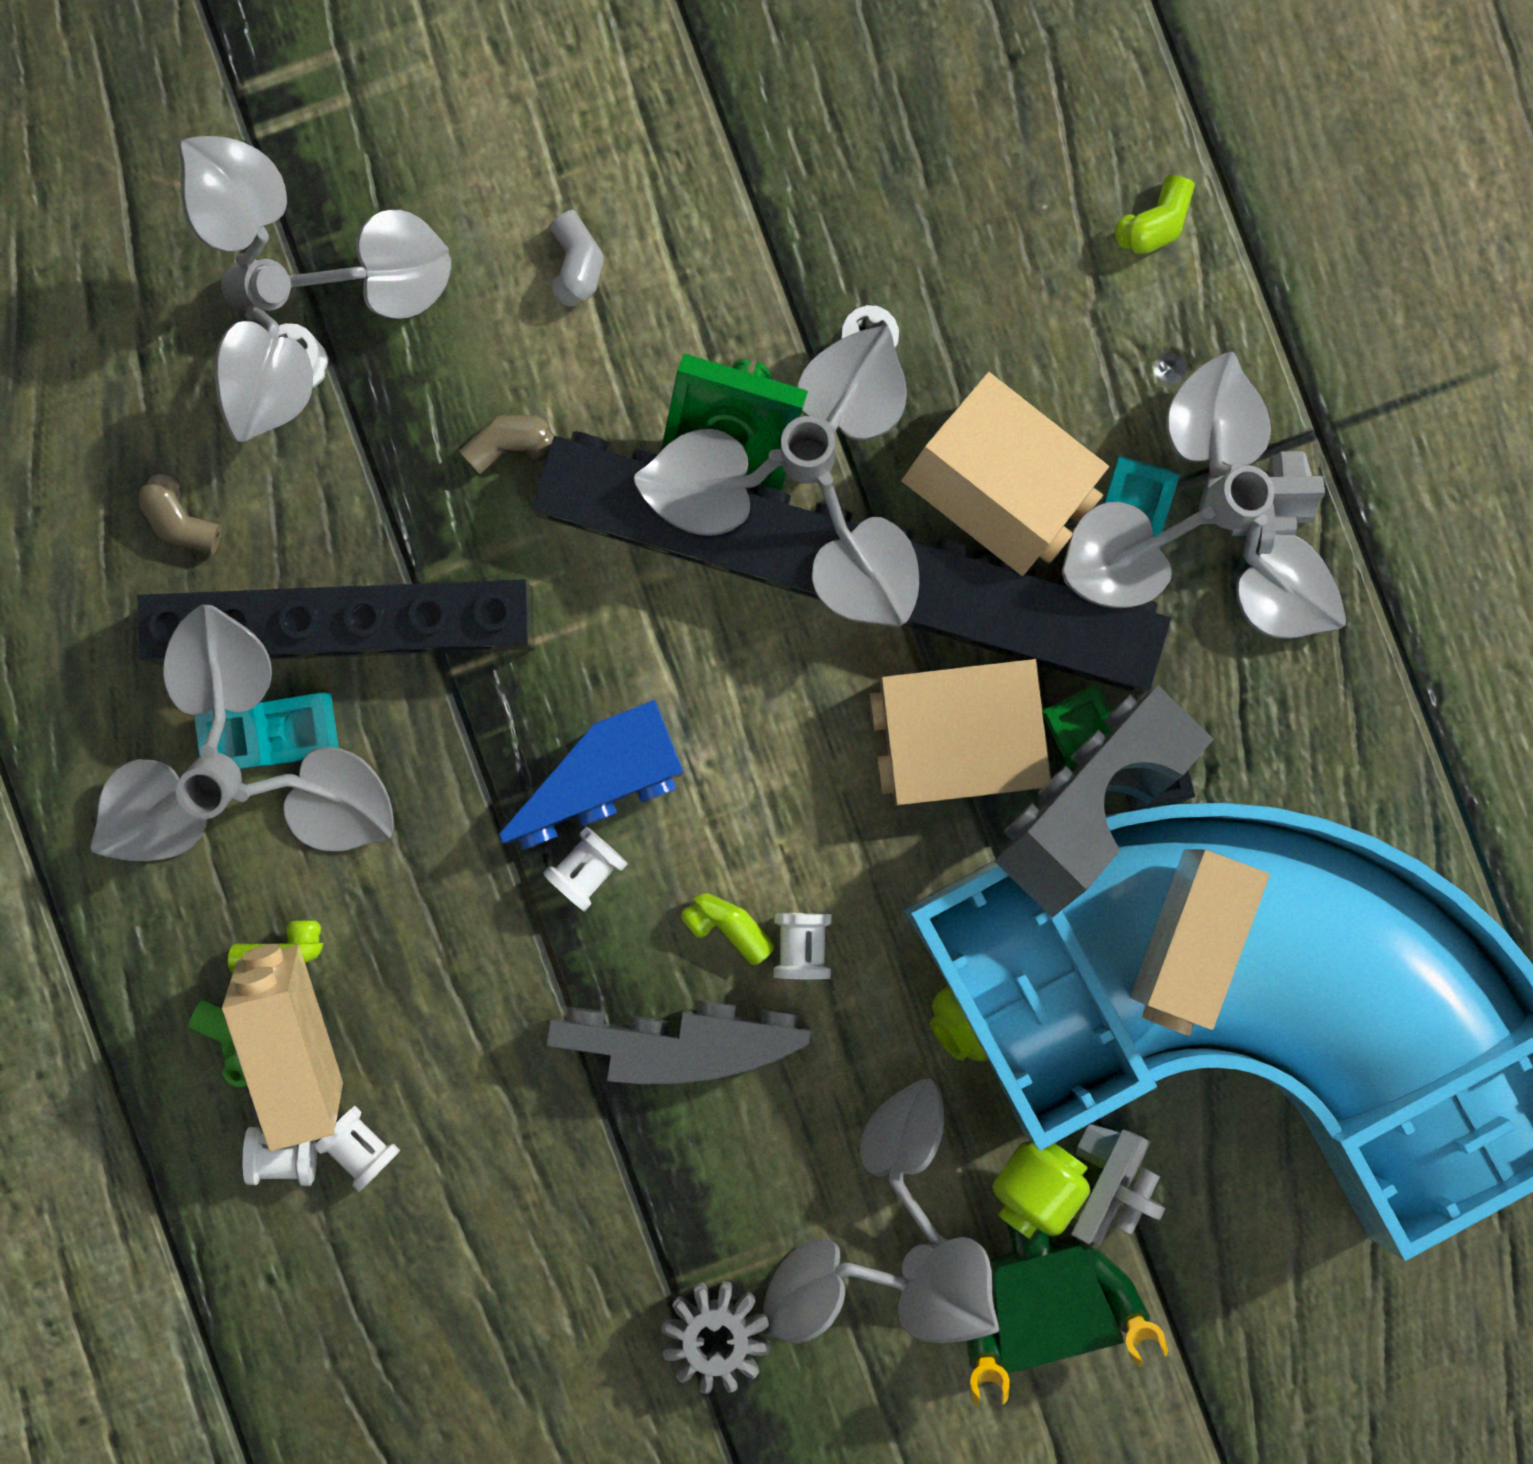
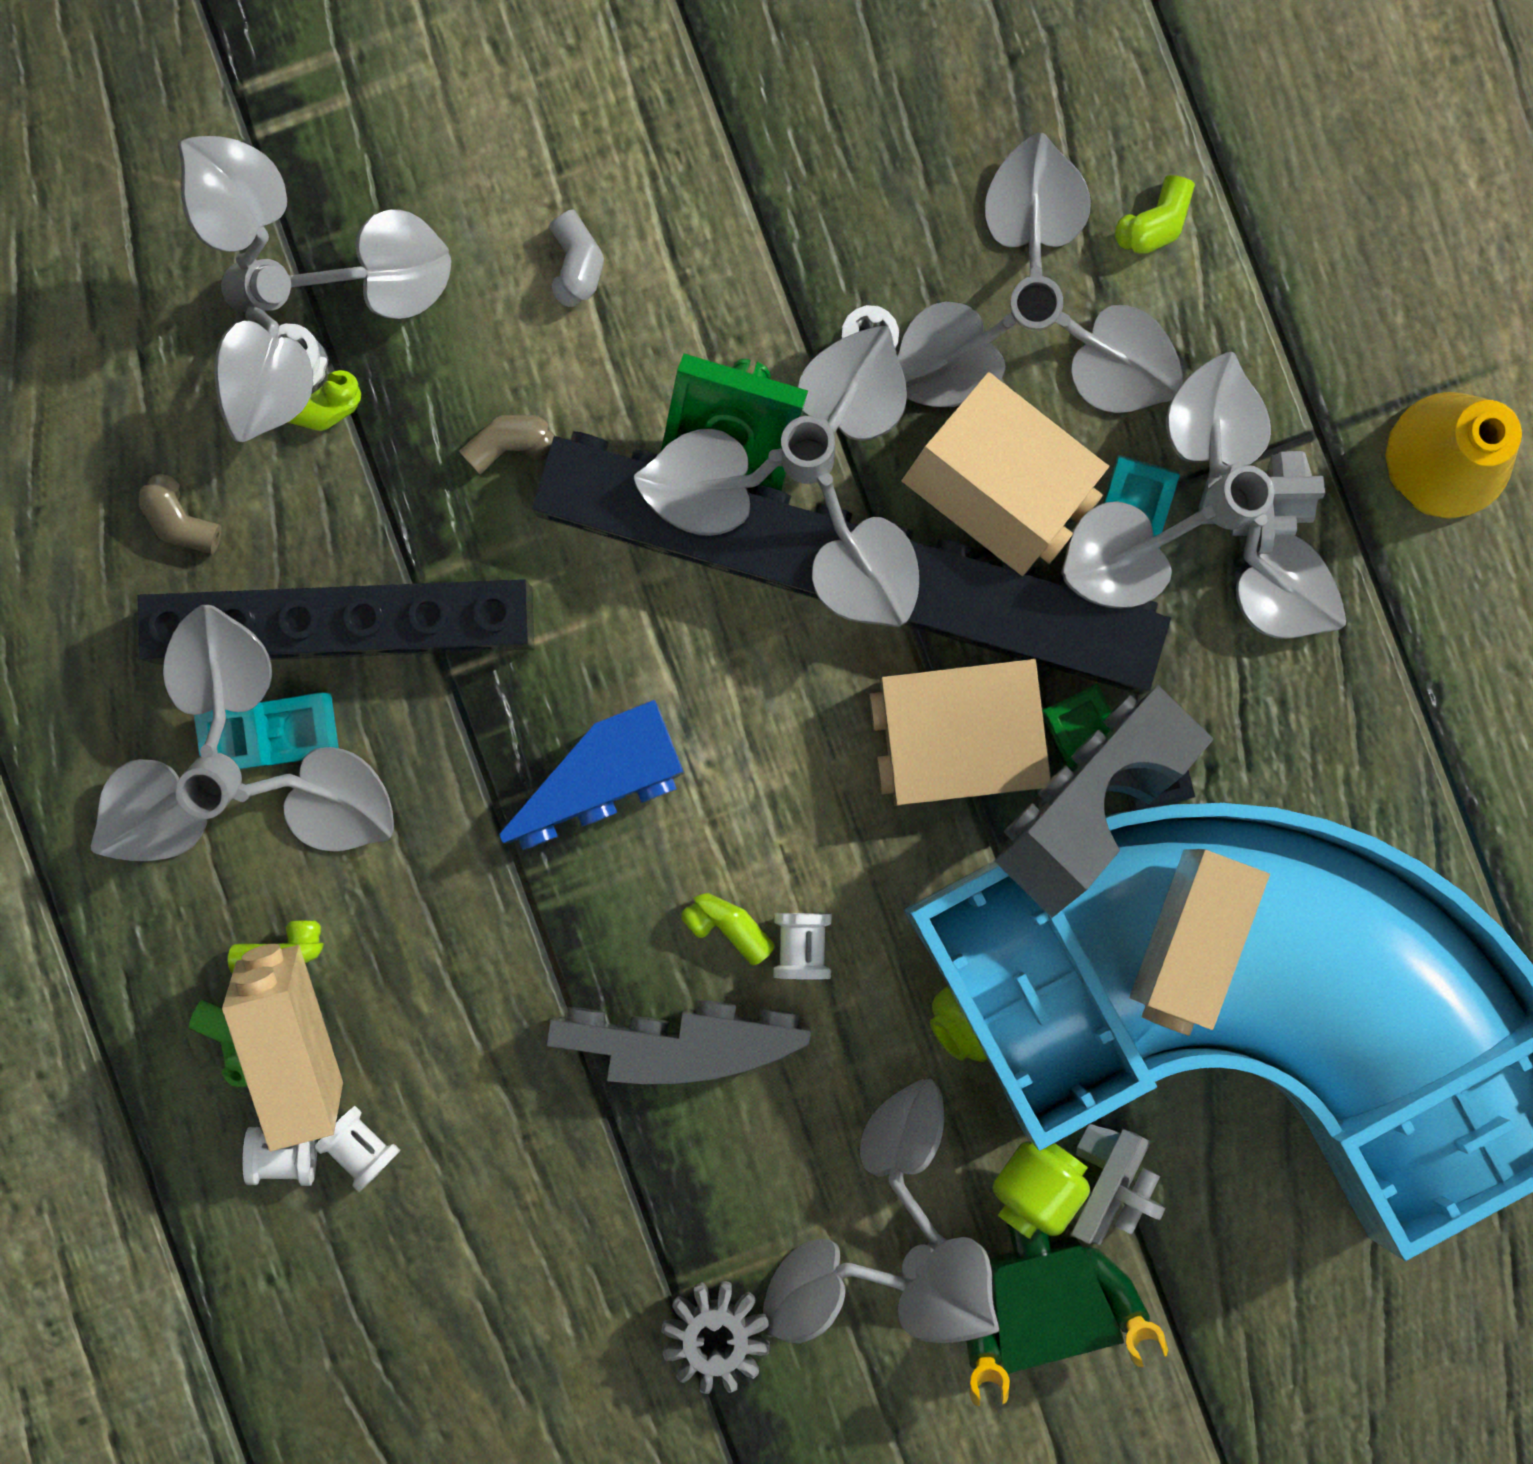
(330, 402): none -> lime arm
(585, 868): white bush -> none
(1039, 201): none -> light grey plant
(1453, 453): none -> yellow cone

